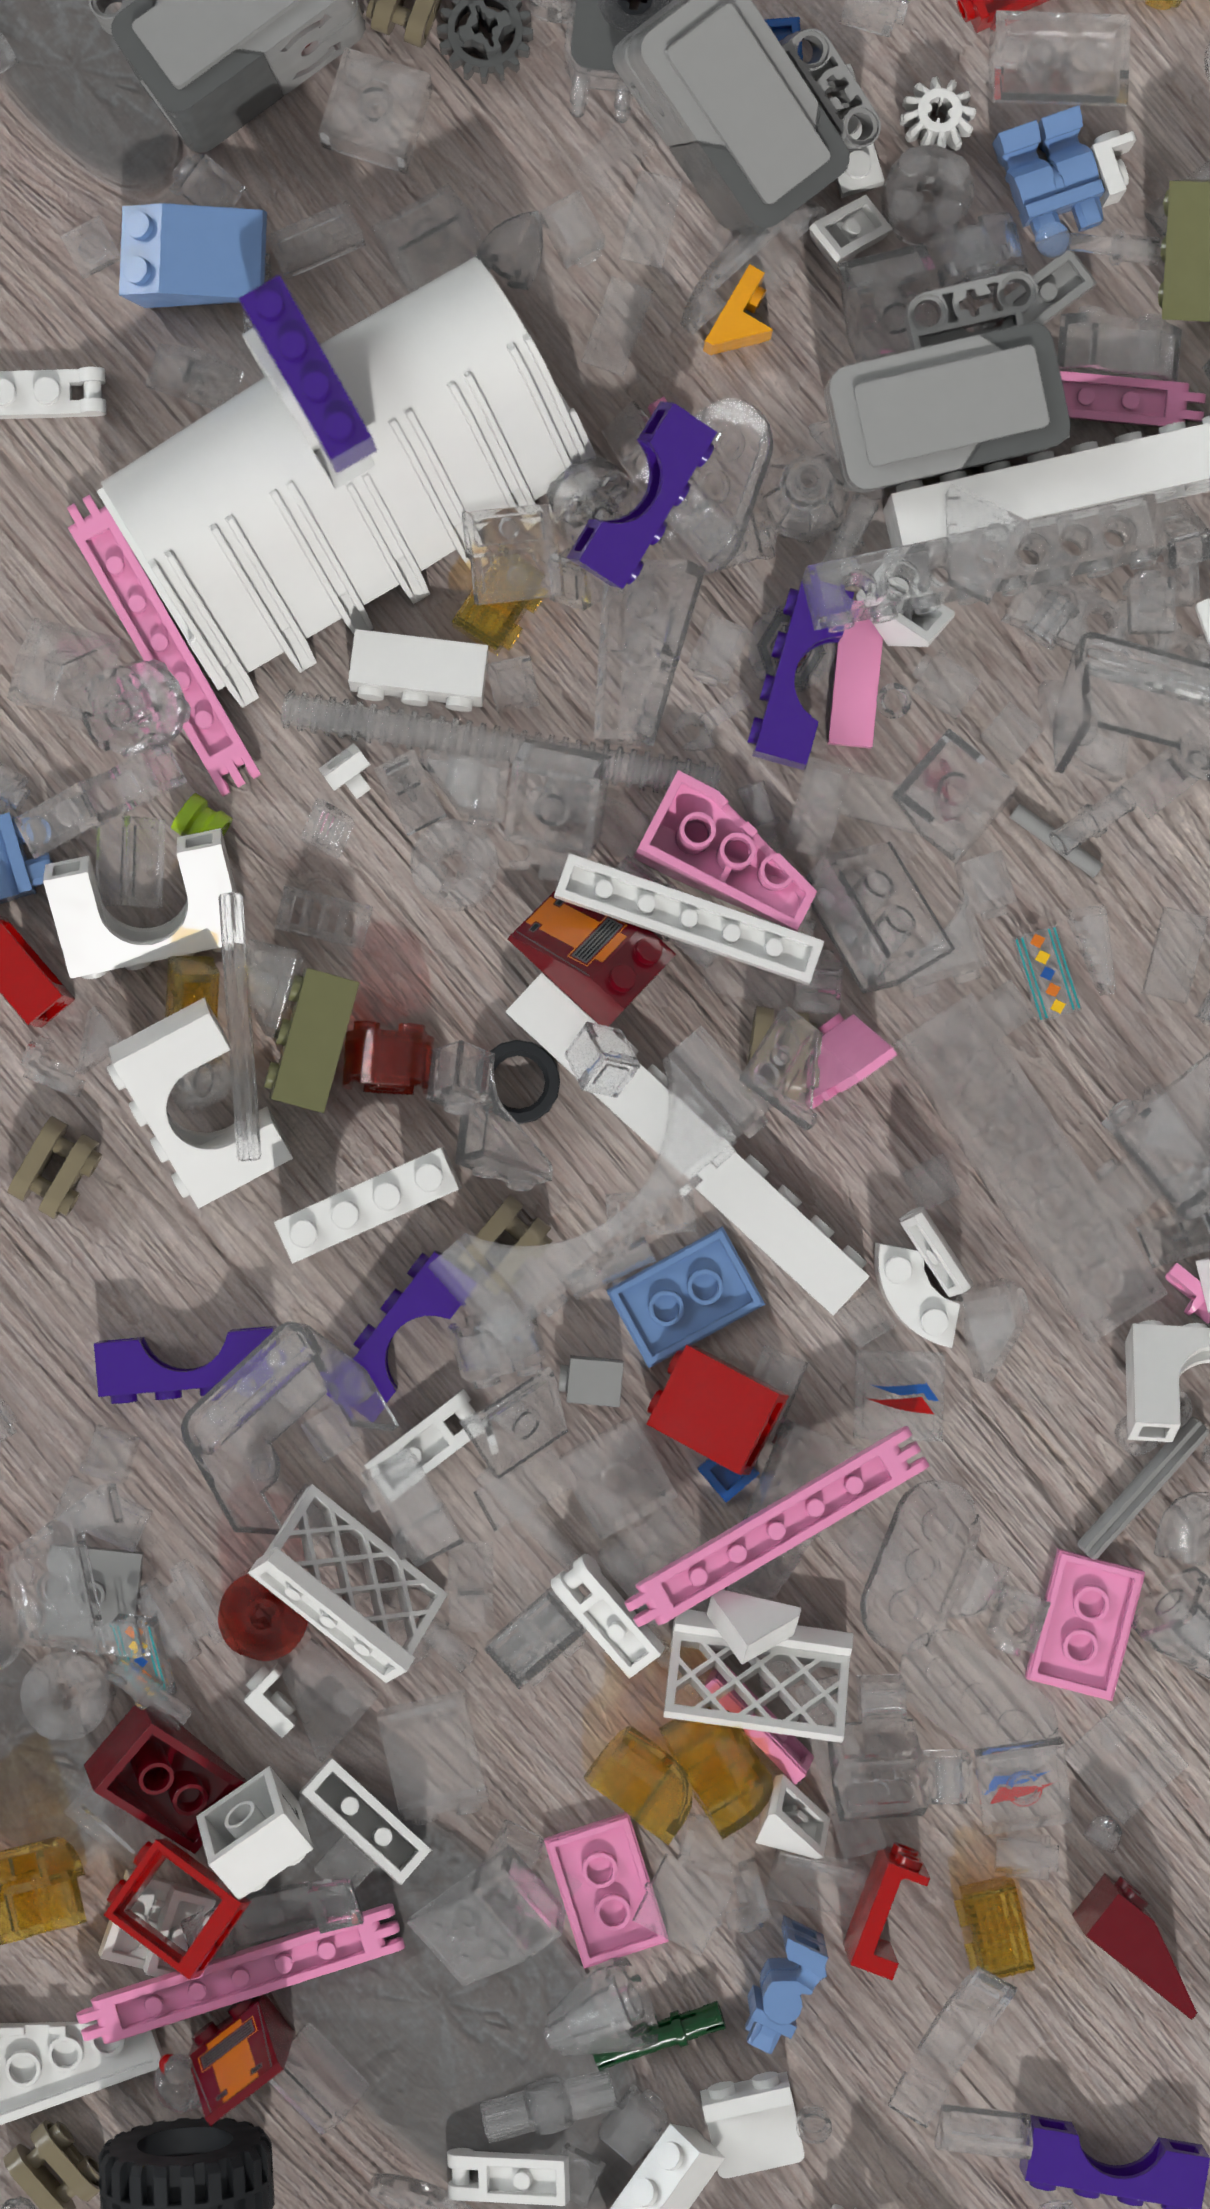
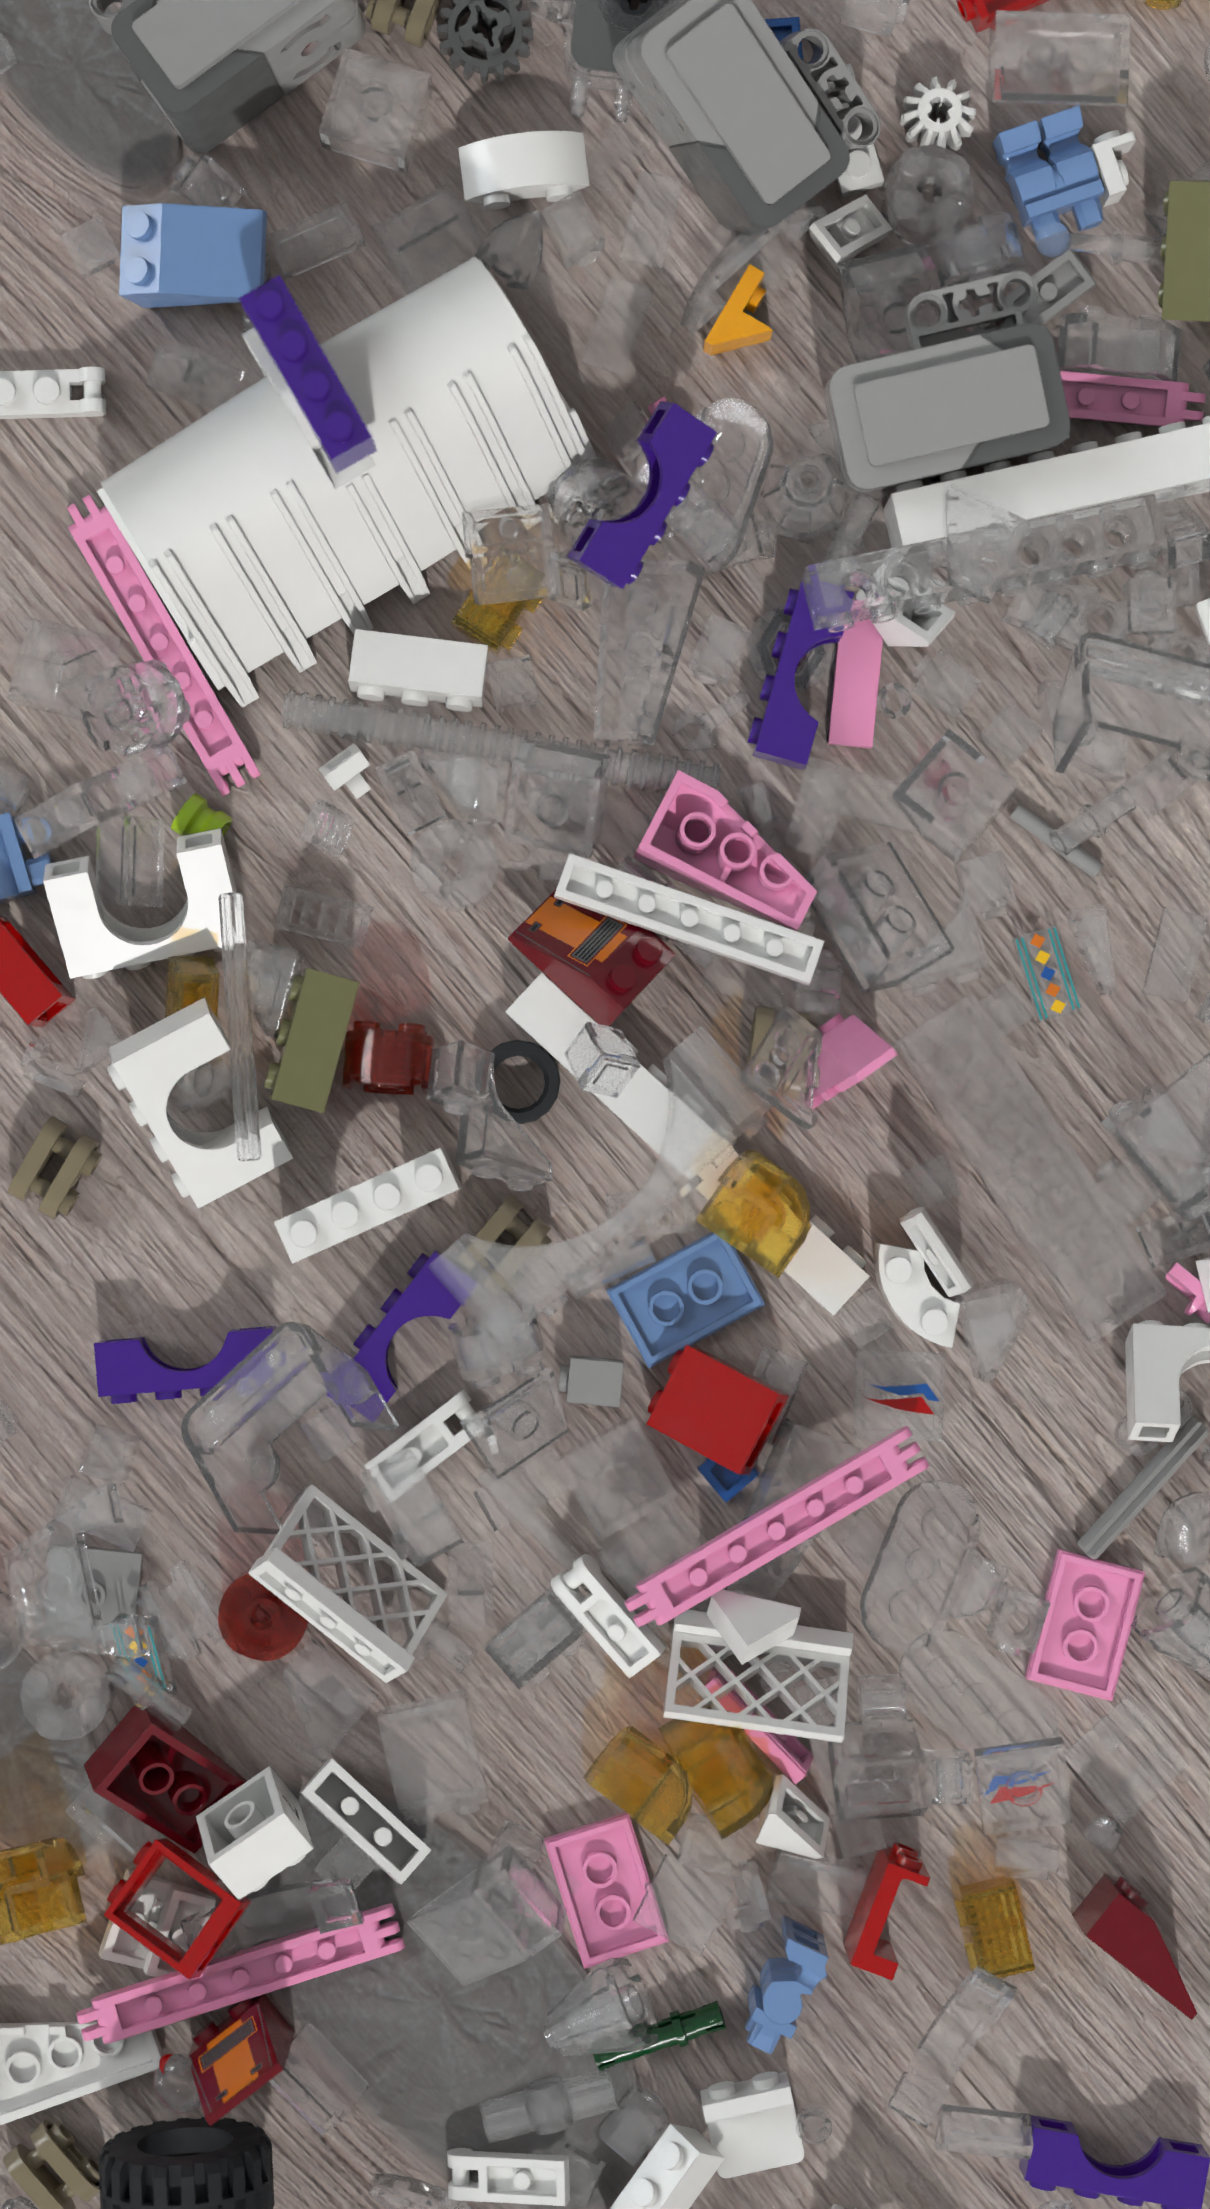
(272, 1708): white bracket -> none
(523, 167): none -> white brick
(759, 1211): none -> clear yellow brick

